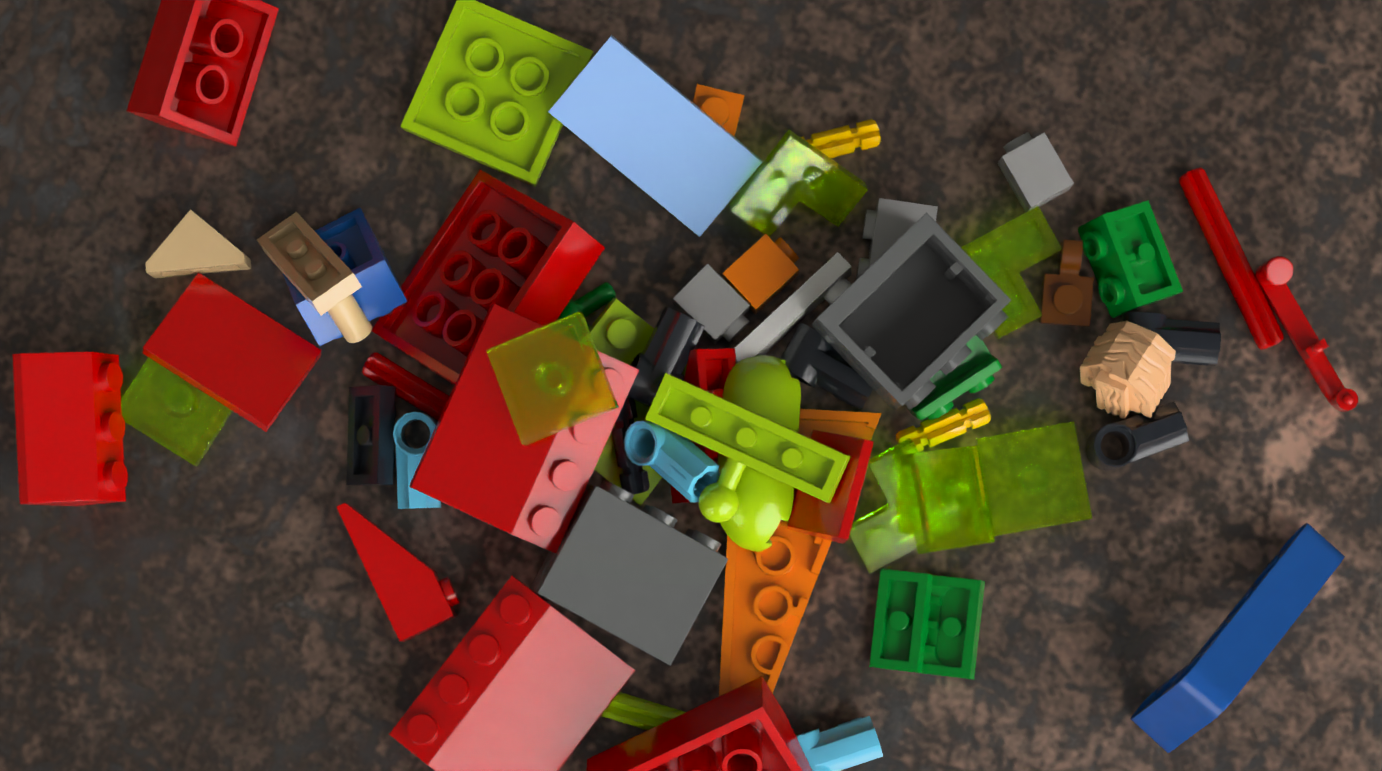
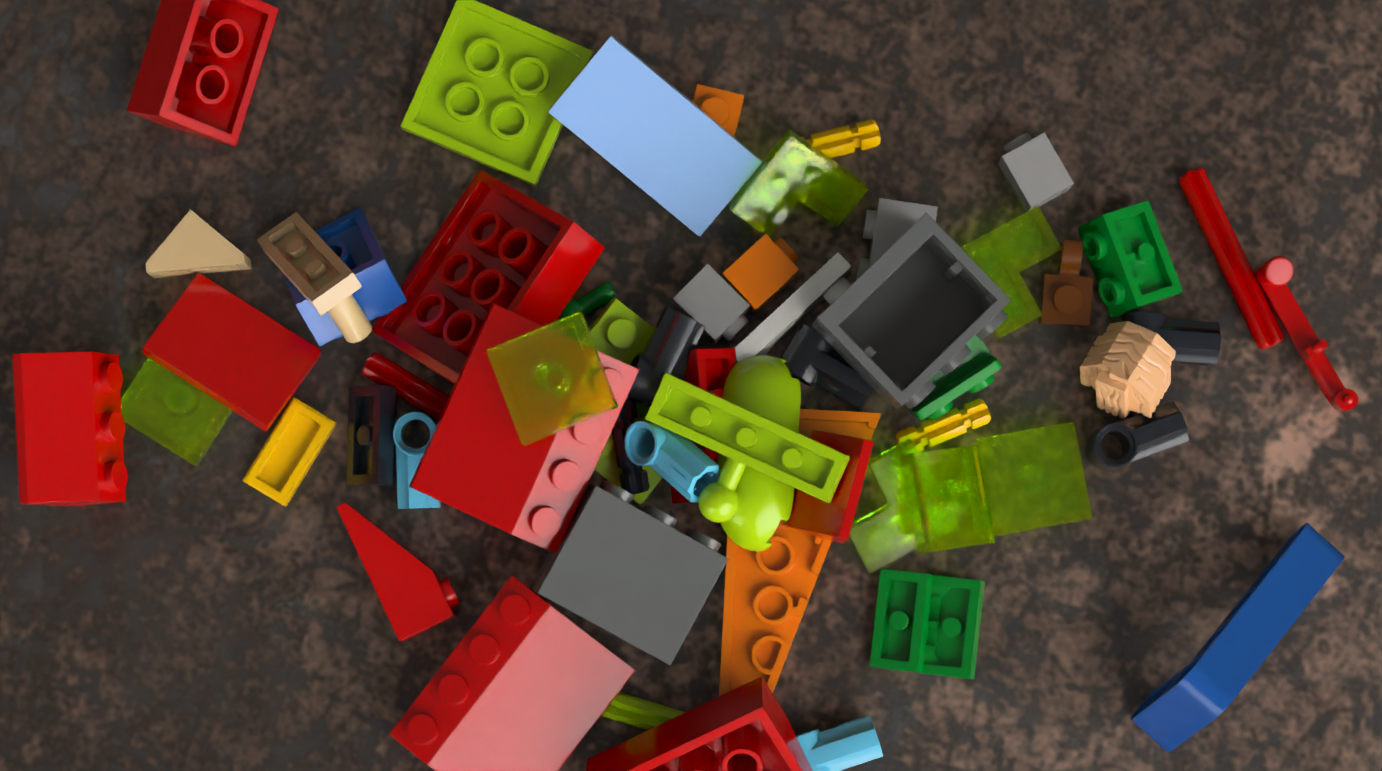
(289, 452): none -> yellow tile

